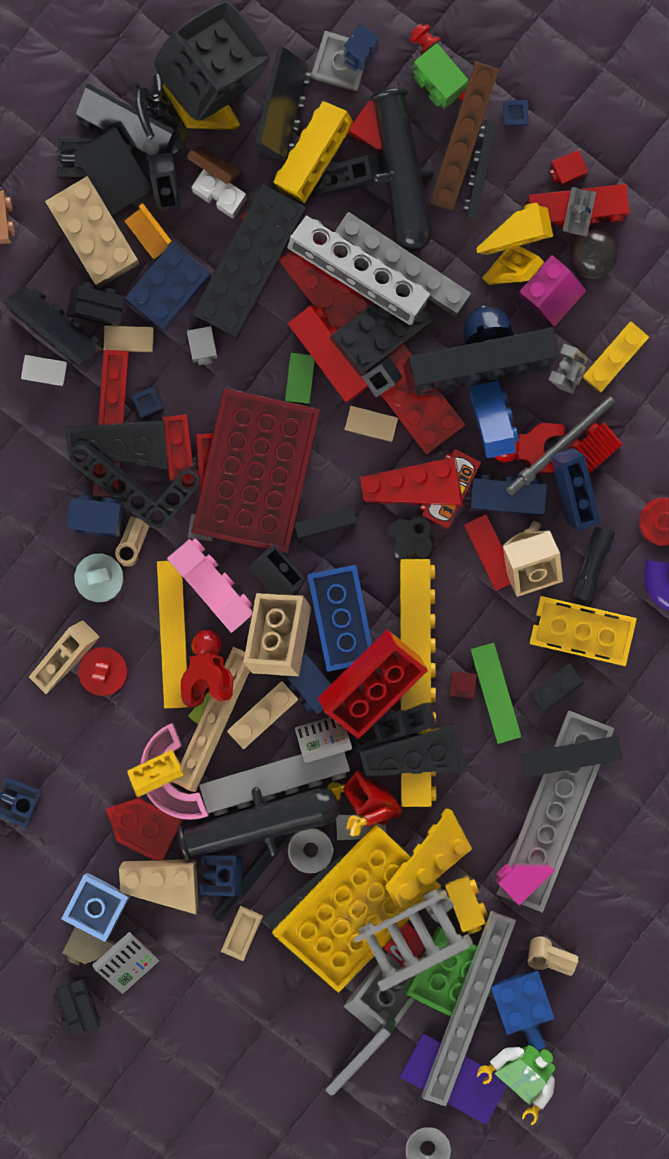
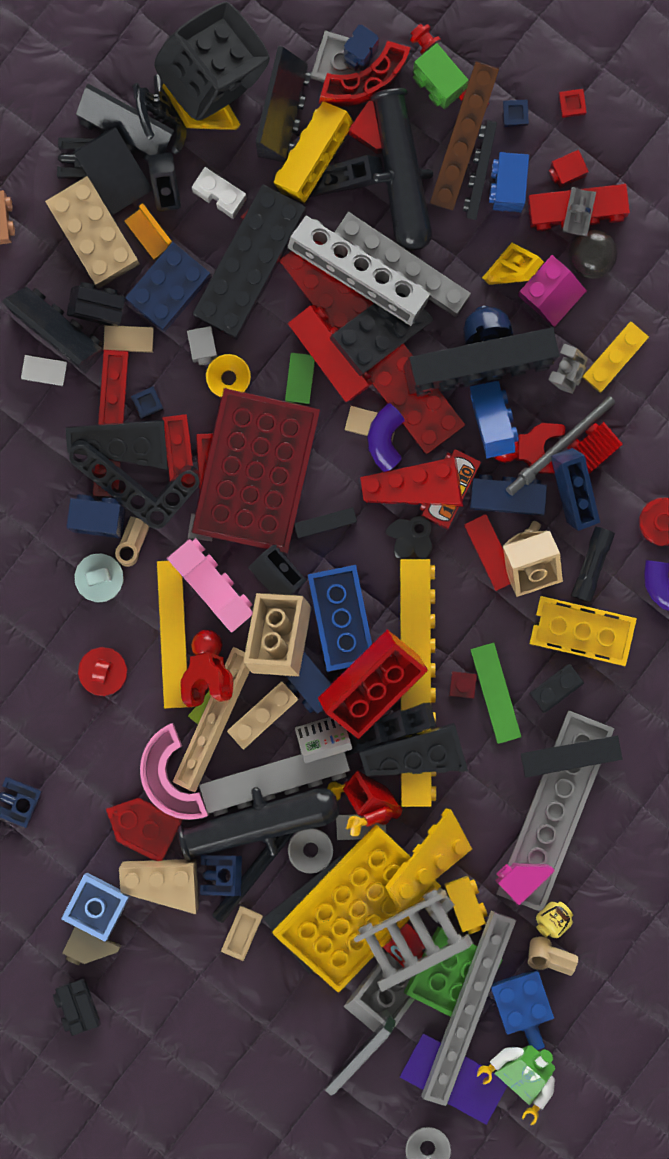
(64, 656): tan slope -> none
(125, 963): light grey tile -> none
(155, 773): yellow bracket -> none
(214, 165): reddish brown tile -> none
(223, 364): none -> yellow piece
(358, 87): none -> red brick
(380, 437): none -> dark purple cylinder
(382, 376): black brick -> none
(510, 182): none -> blue brick
(520, 229): yellow slope -> none
(554, 919): none -> light yellow head
(572, 103): none -> red tile

